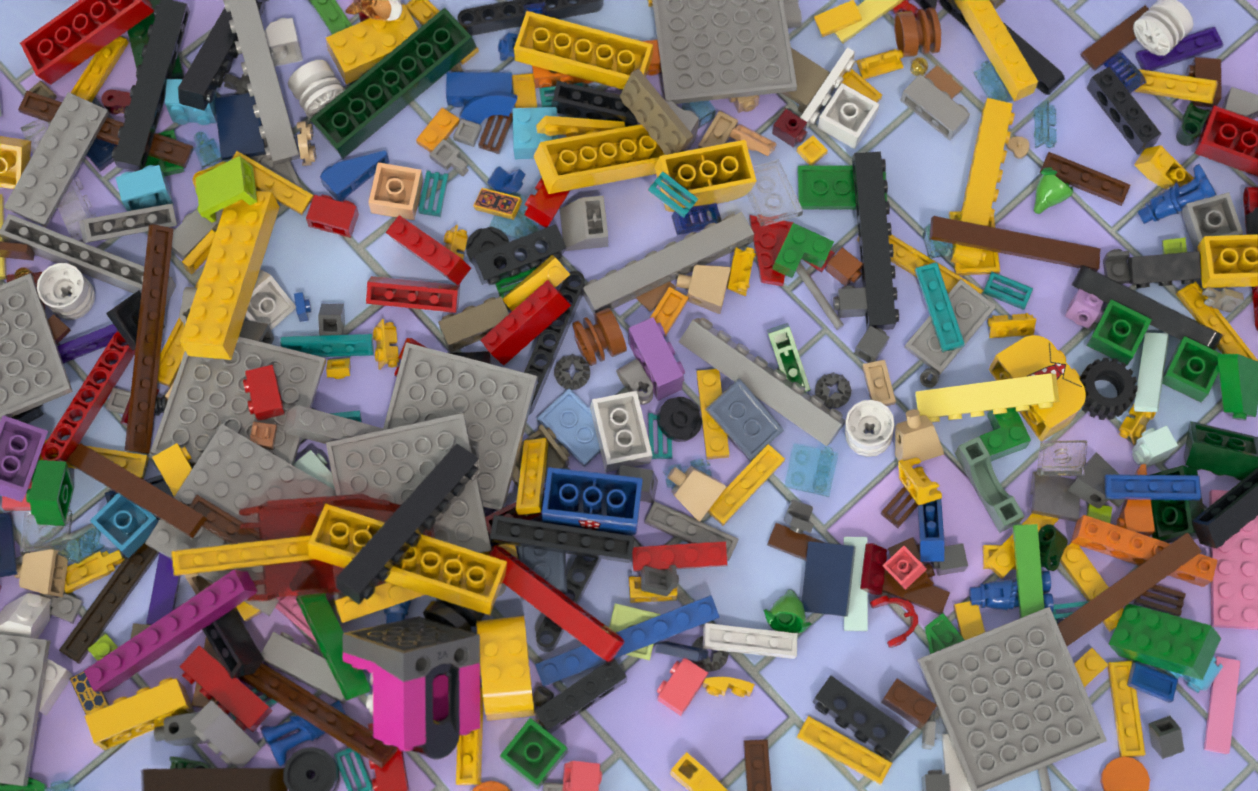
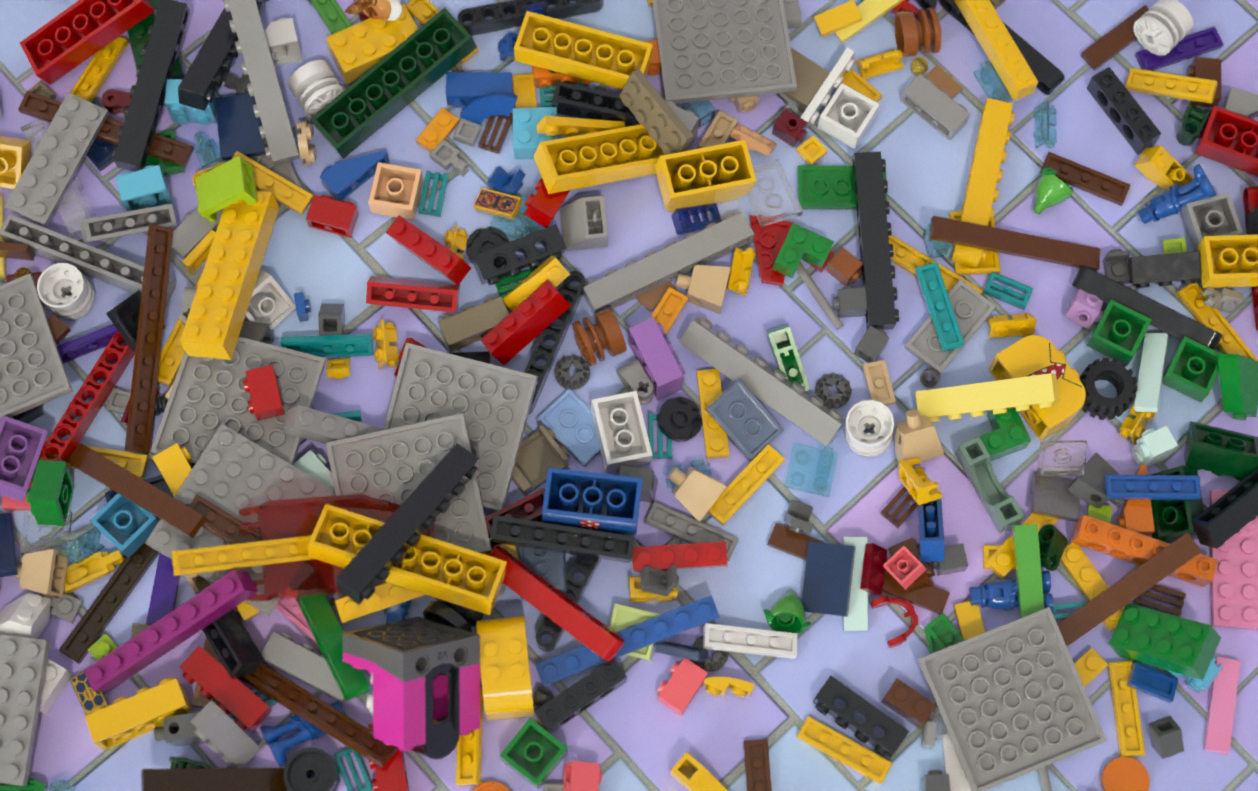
(263, 434): nougat tile -> none
(532, 476): yellow plate -> none
(677, 187): teal tile -> none
(1018, 146): tan piece -> none
(1134, 82): clear blue slope -> none

